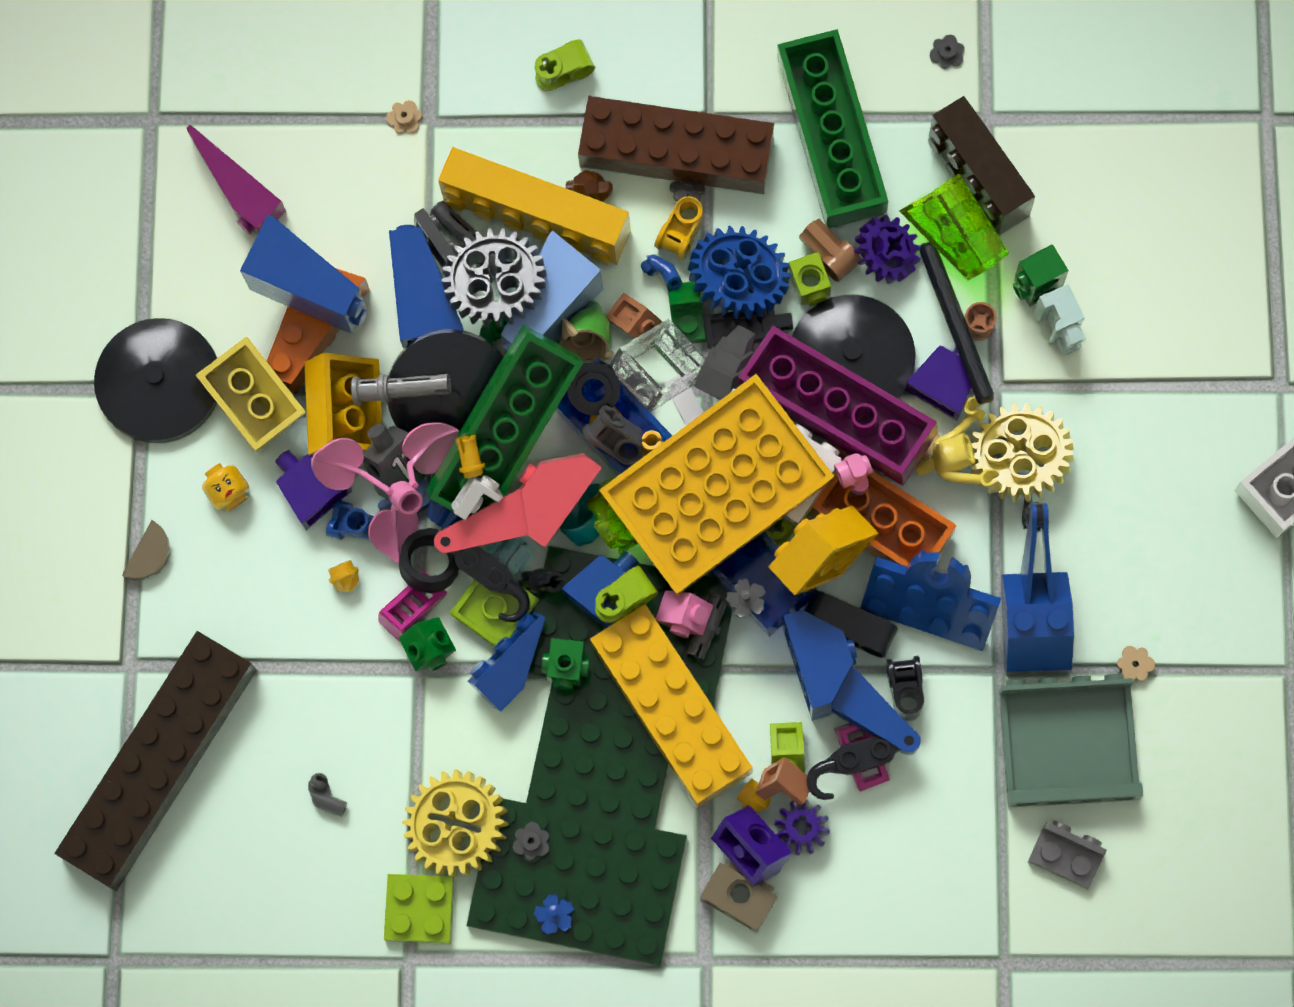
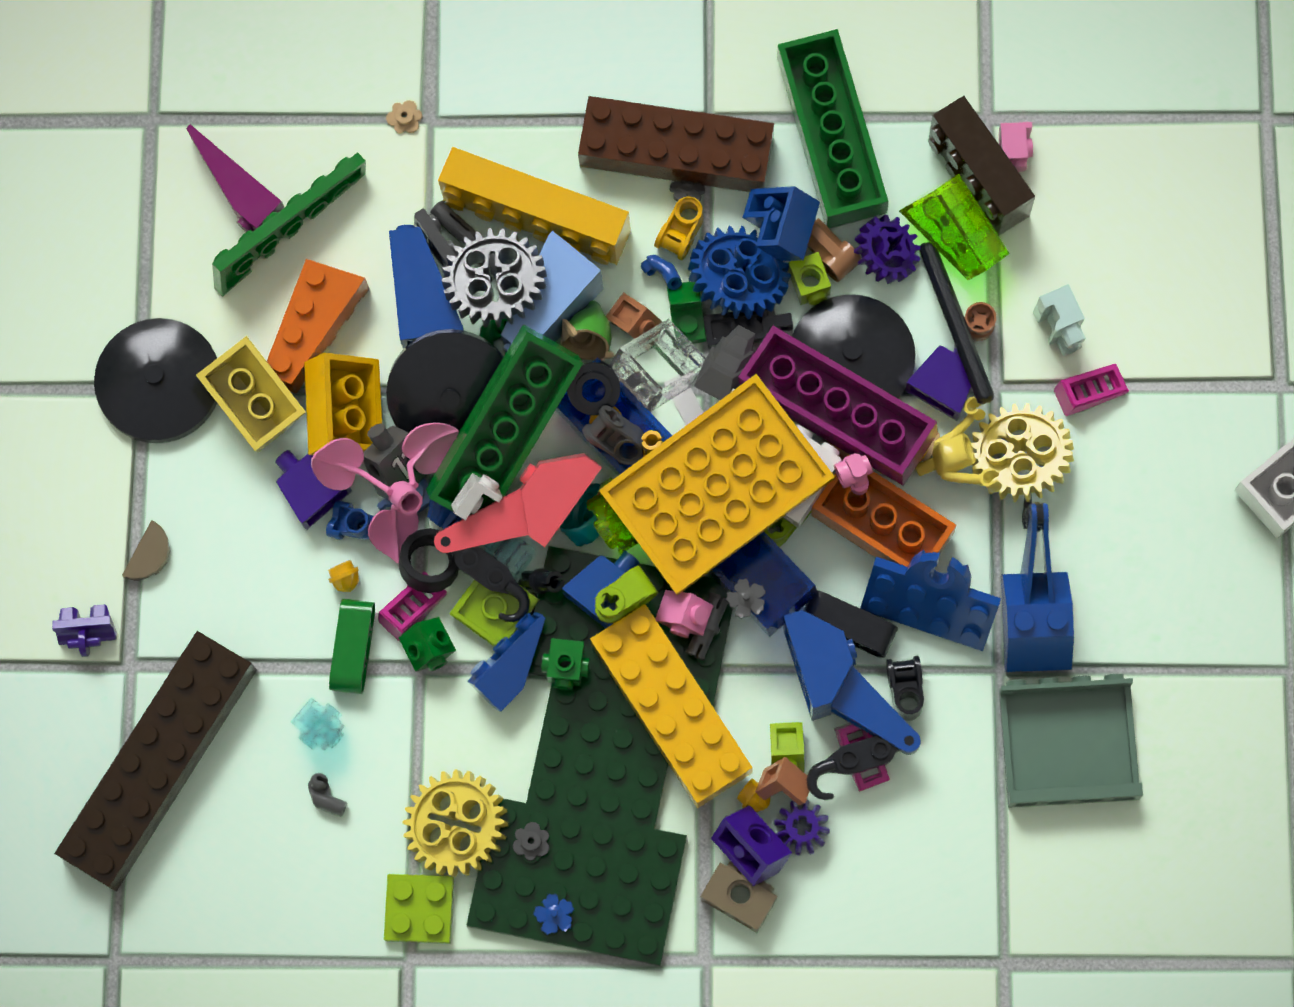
(84, 632): none -> dark purple hips
(225, 487): yellow head -> none
(234, 264): none -> green wing
(298, 277): blue slope -> none
(311, 717): none -> clear light blue brick
(352, 646): none -> green beam
(387, 388): light grey pin -> none
(469, 456): yellow pin -> none
(565, 64): lime piece -> none
(591, 185): reddish brown rock -> none
(784, 220): none -> blue brick
(822, 549): yellow brick -> none
(945, 58): dark grey plant -> none
(1015, 143): none -> bright pink brick
(1039, 275): green brick -> none
(1067, 854): flat silver bracket -> none
(1072, 398): none -> dark pink slope
(1145, 663): tan plant -> none

